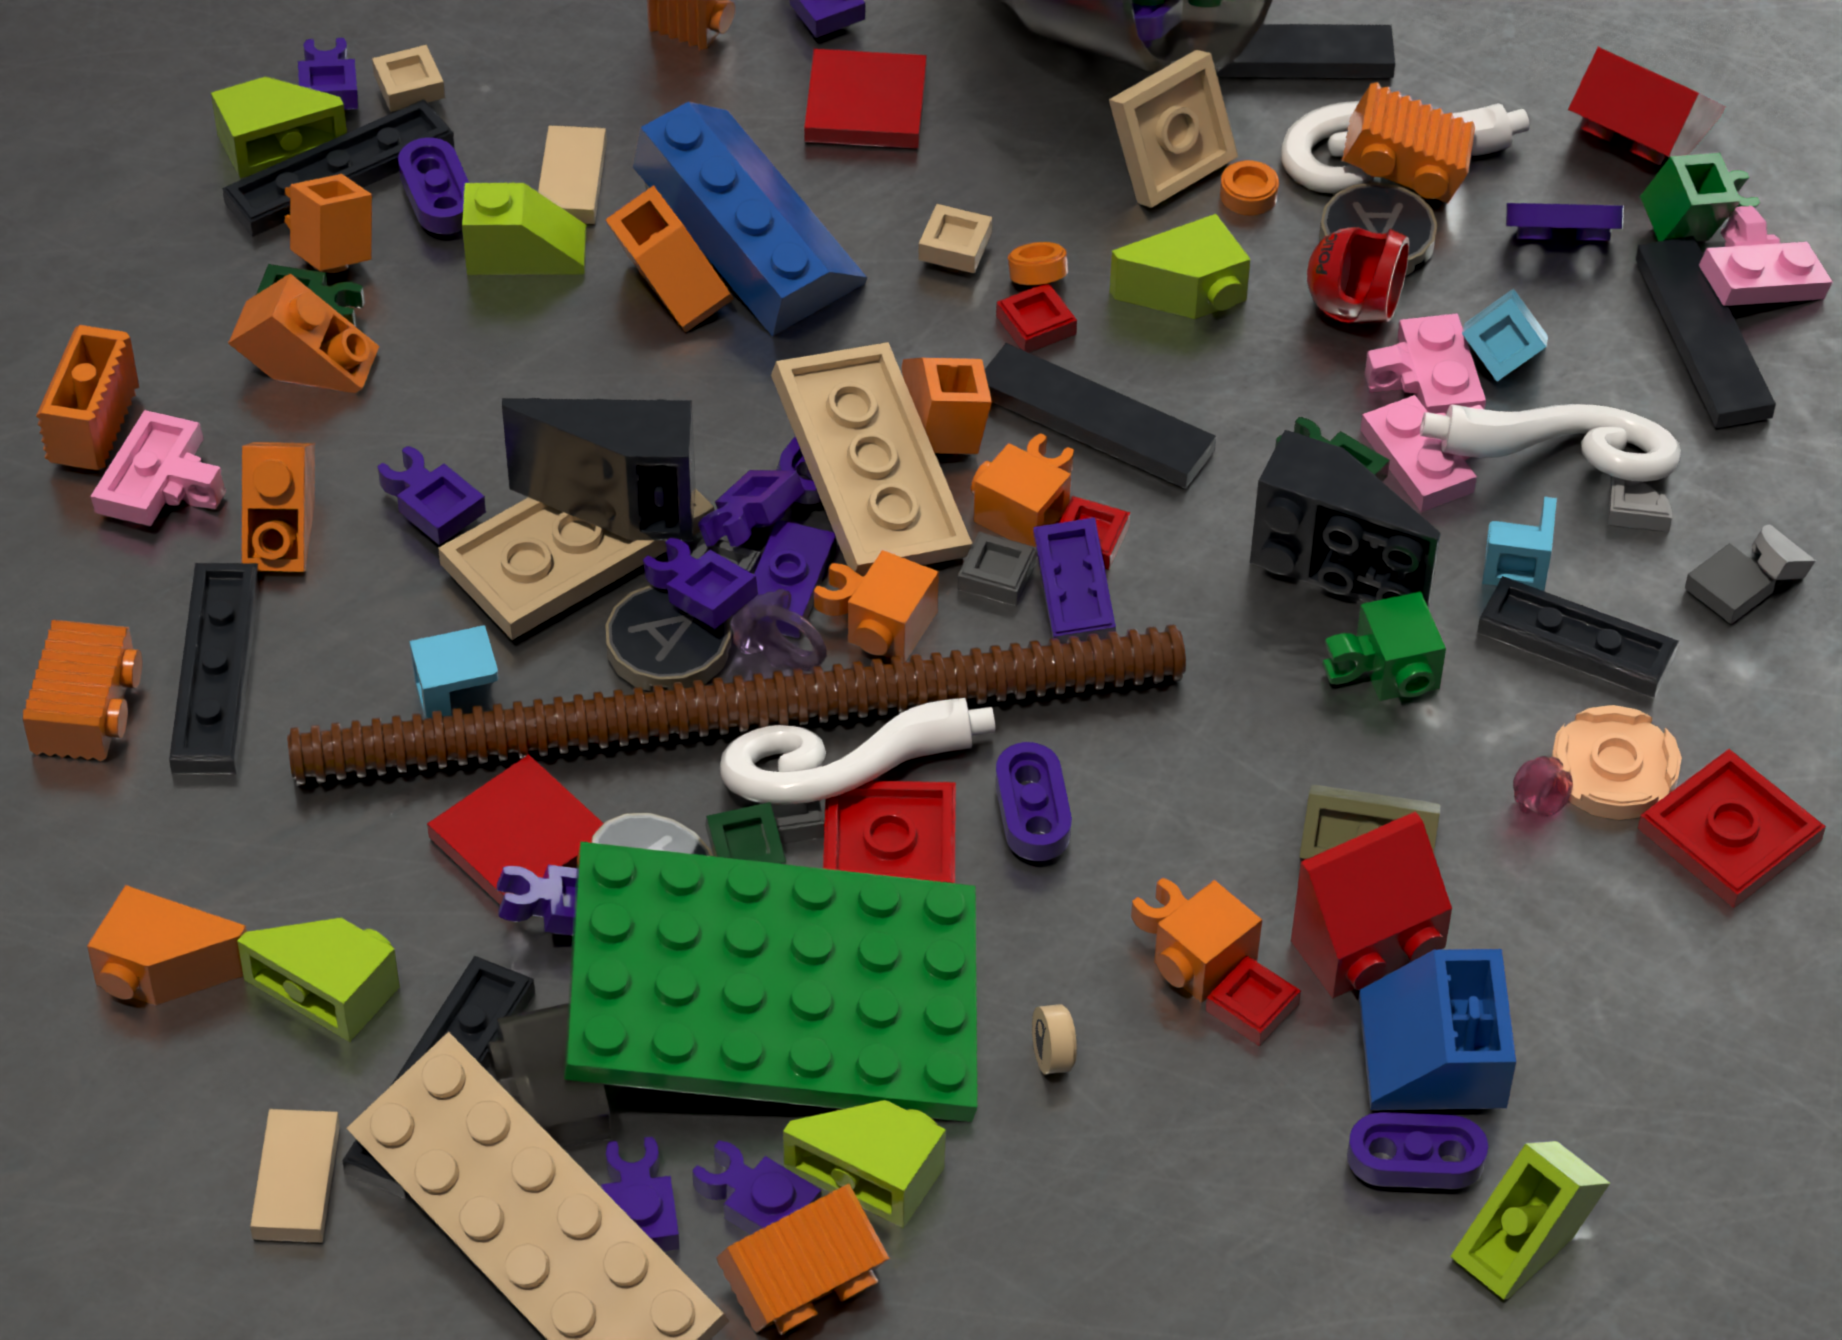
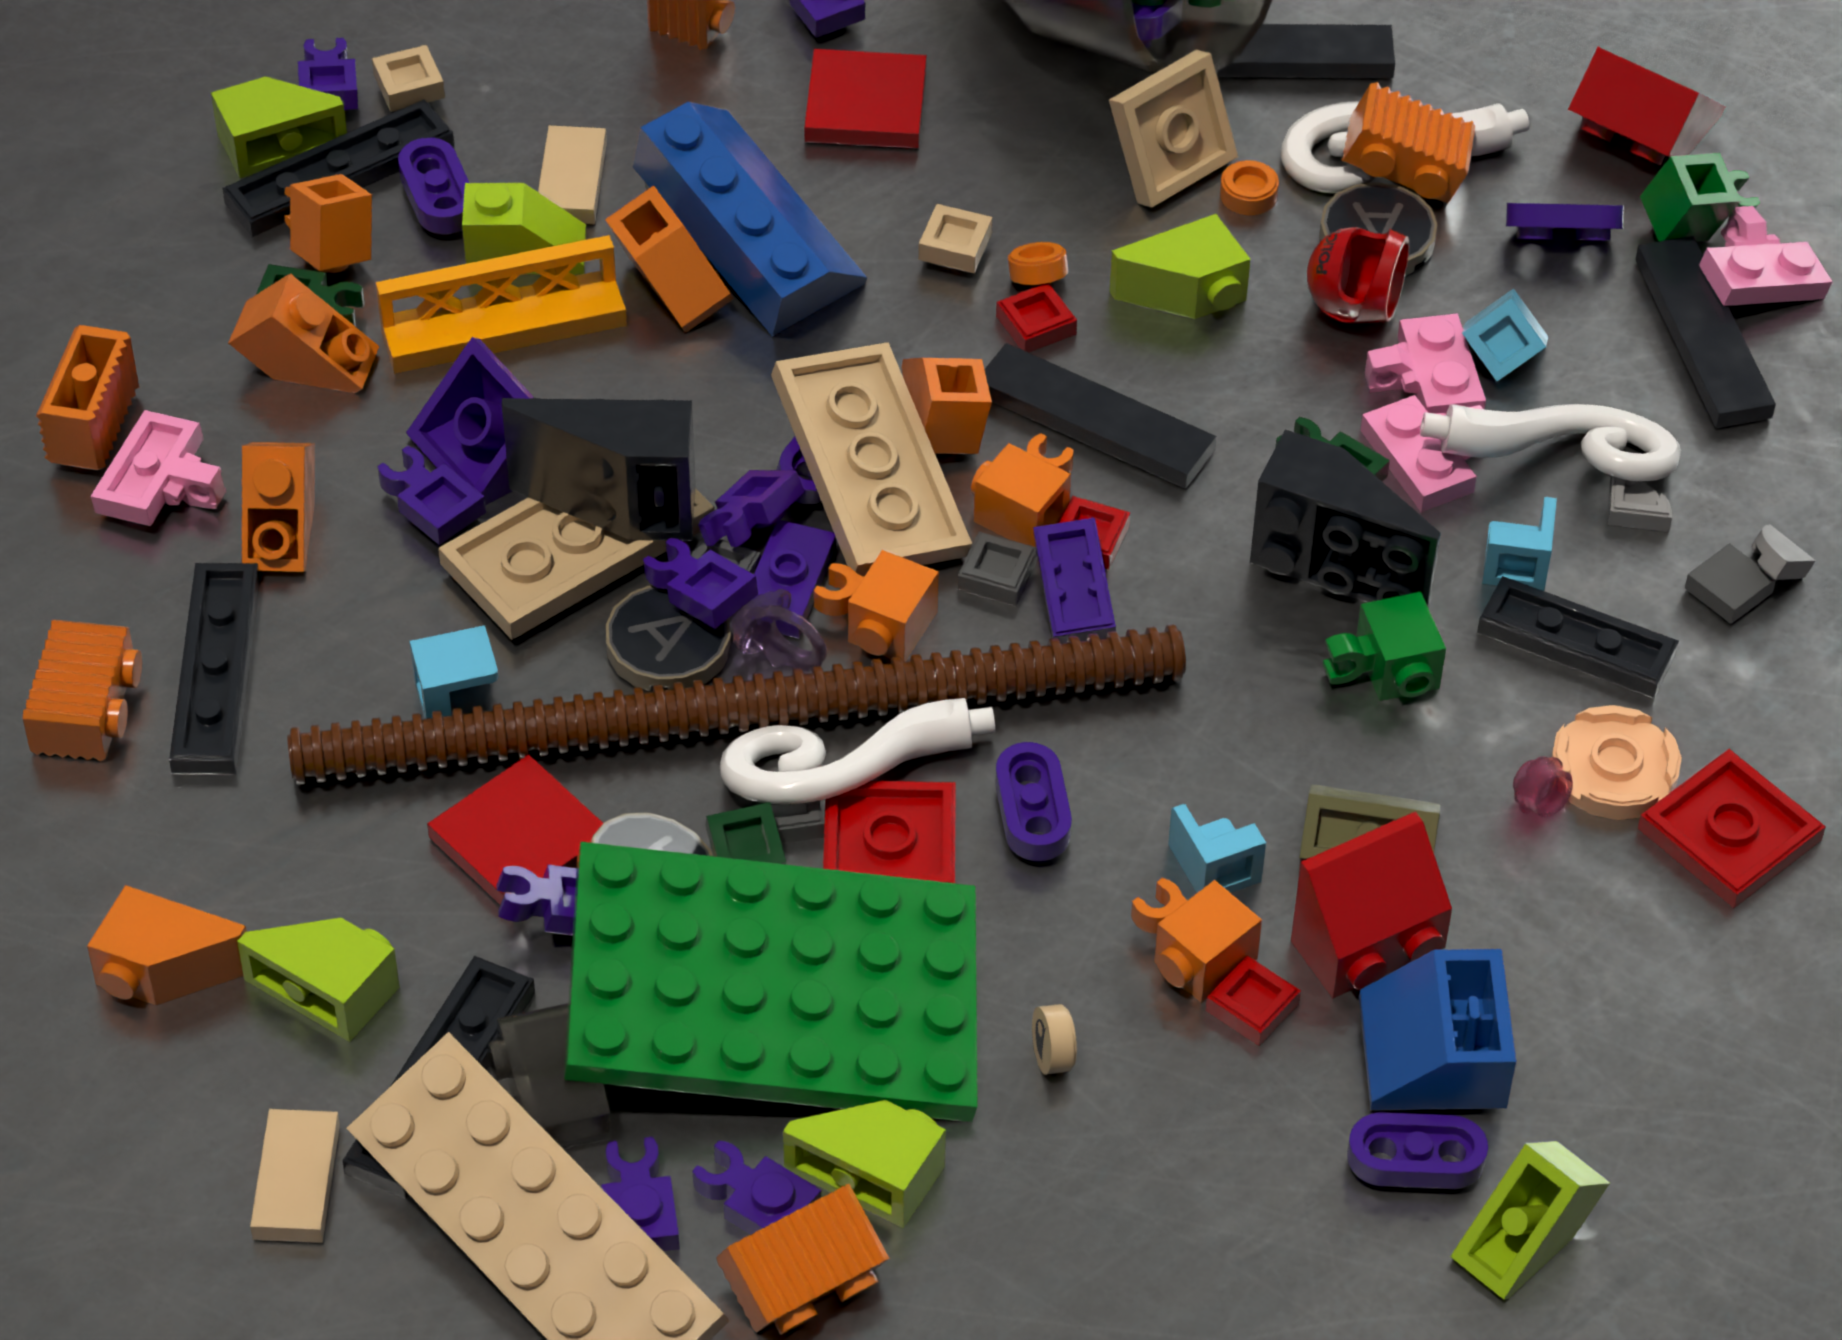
(465, 420): none -> dark purple slope
(501, 313): none -> light orange fence
(1216, 851): none -> medium azure panel

